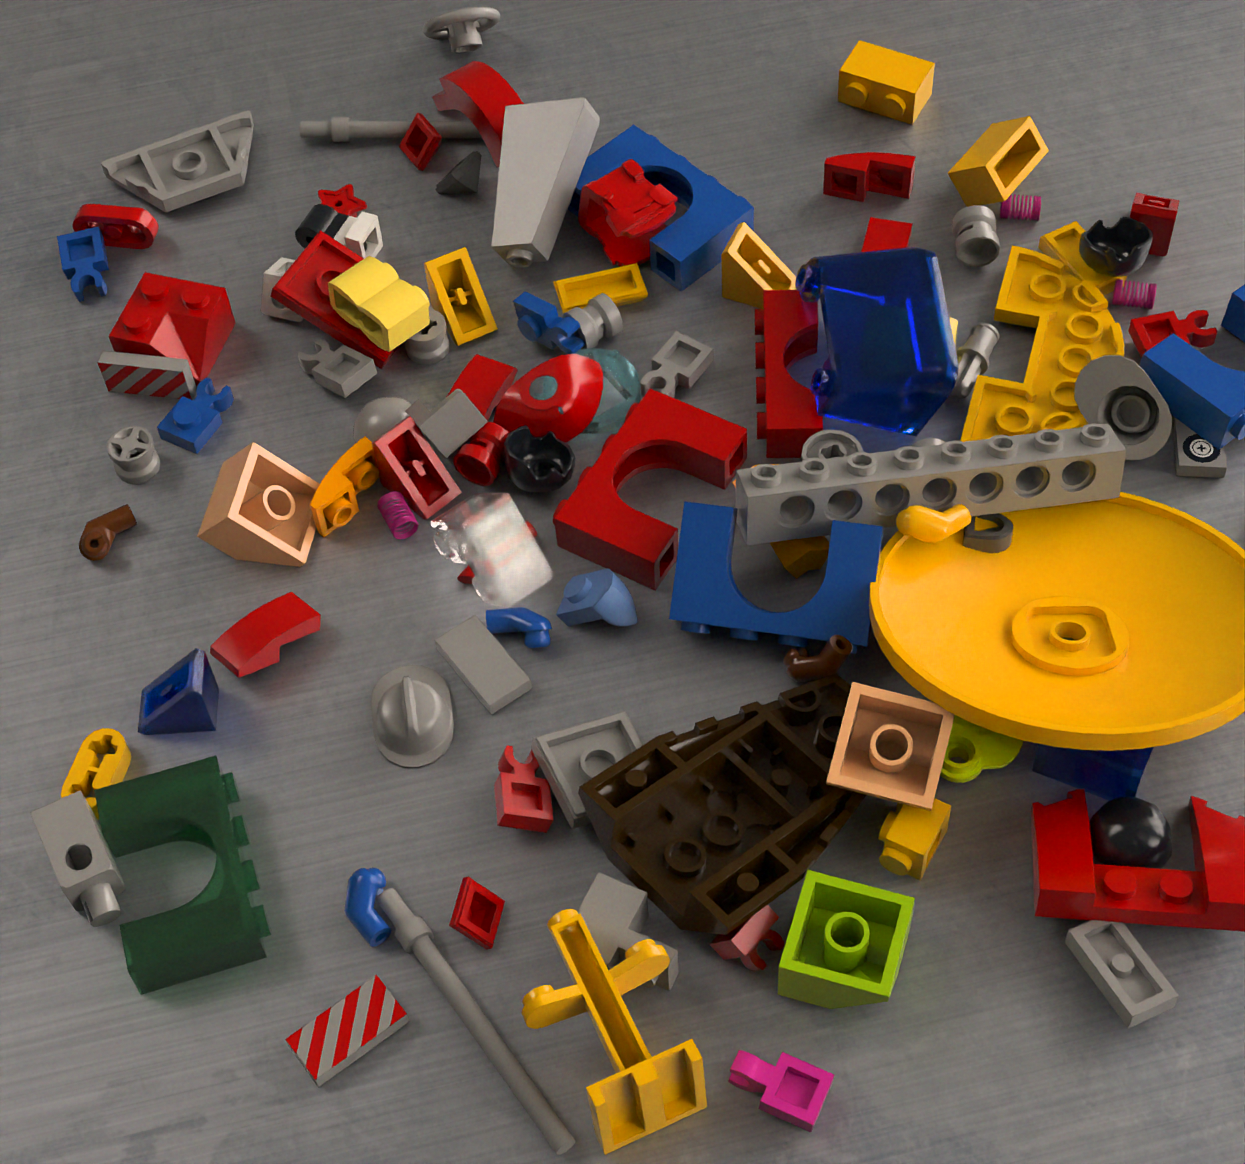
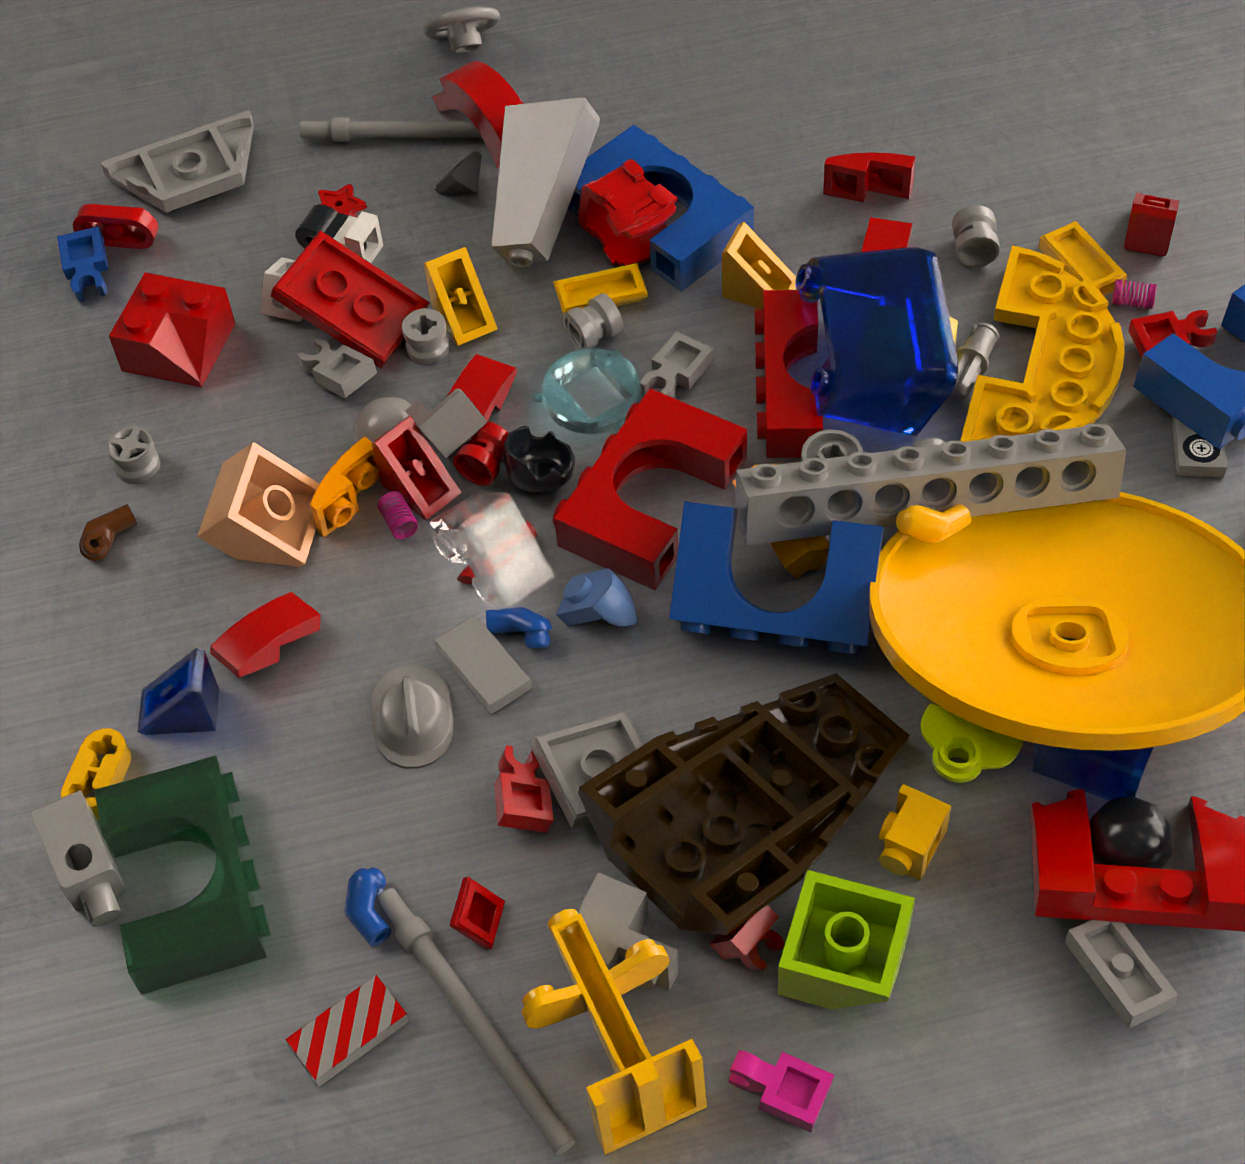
(147, 375): light grey tile -> none
(195, 421): blue plate -> none
(379, 303): light yellow brick -> none
(420, 142): red slope -> none
(541, 323): blue plate -> none
(576, 394): red piece -> none
(806, 669): reddish brown arm -> none
(885, 82): yellow brick -> none
(890, 746): light nougat slope -> none
(992, 539): dark grey tile -> none
(998, 161): yellow brick -> none
(1005, 208): dark pink piece -> none
(1116, 249): black hair -> none
(1122, 395): light grey piece -> none

